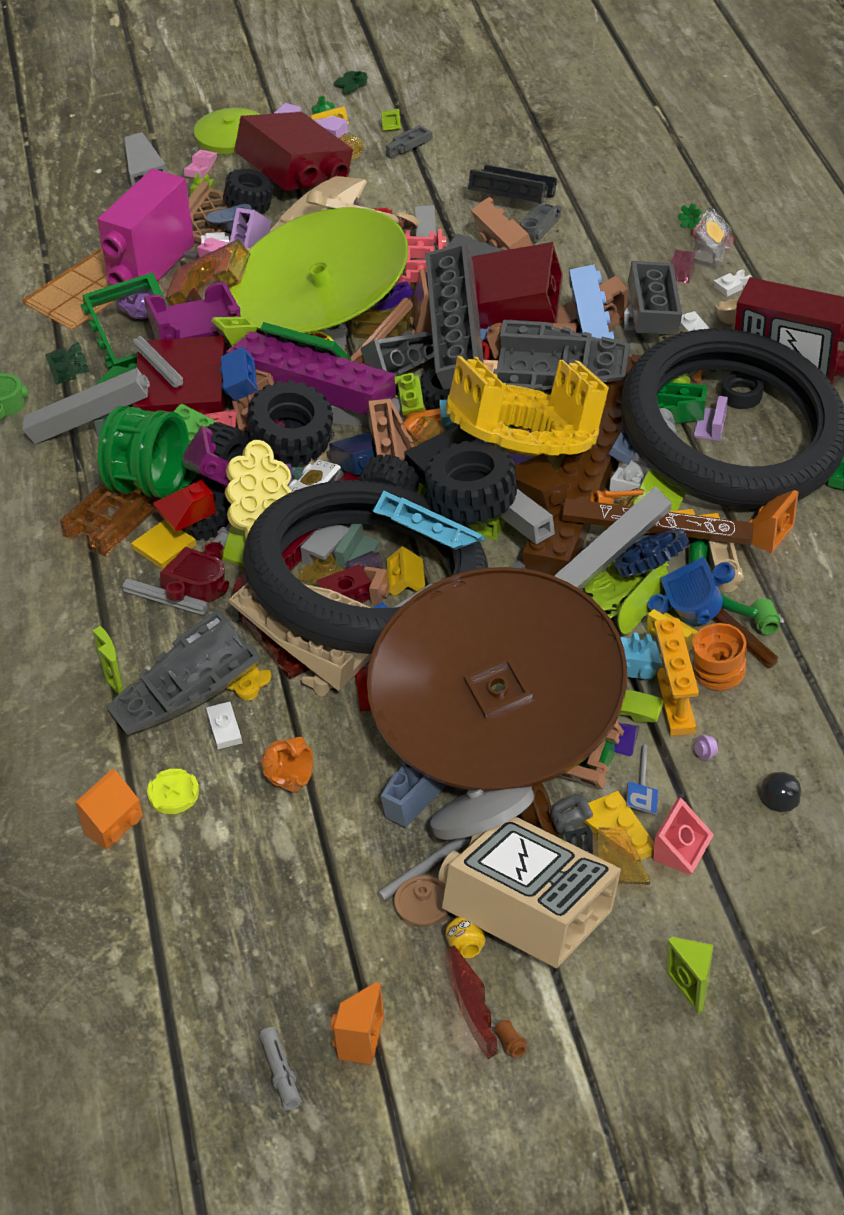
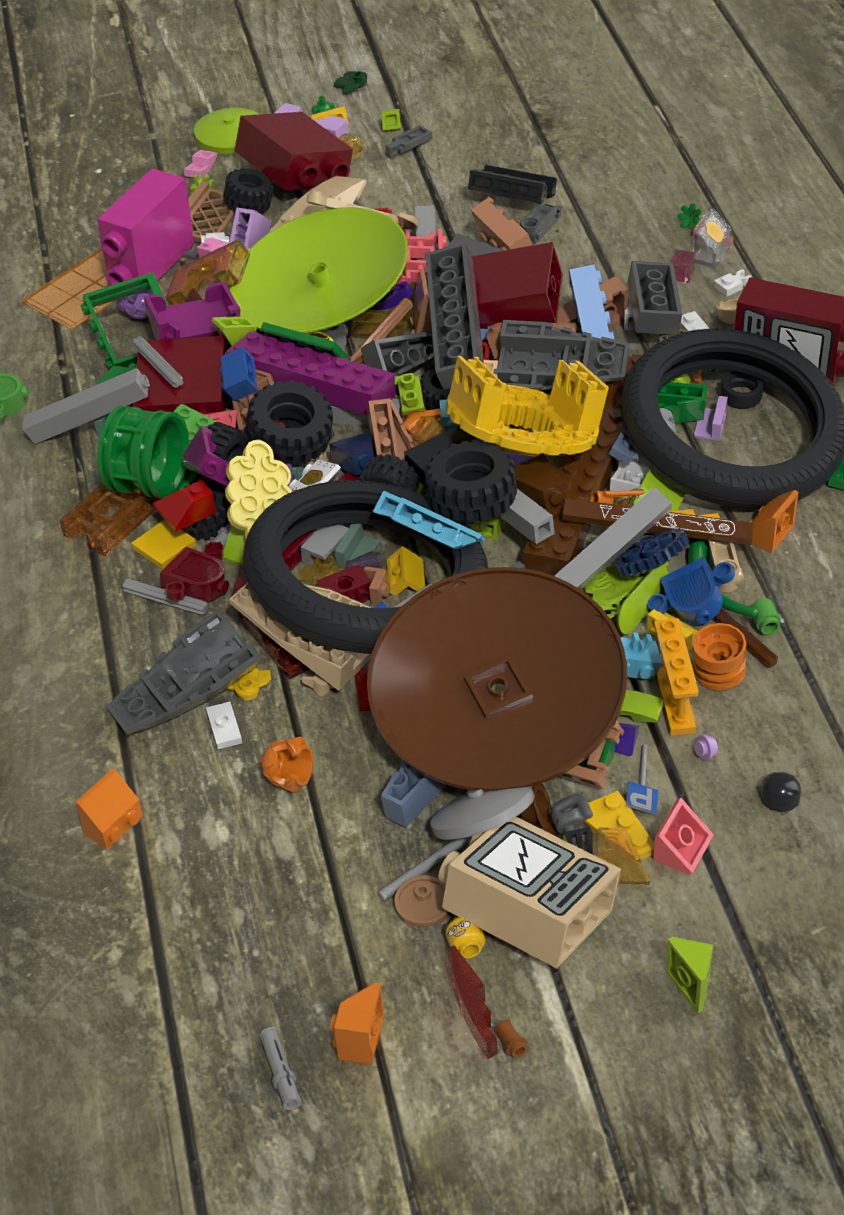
(61, 363): clear green plate -> none
(108, 659): lime slope -> none
(141, 157): light grey slope -> none
(173, 791): neon yellow tile -> none
(225, 216): sand blue piece -> none

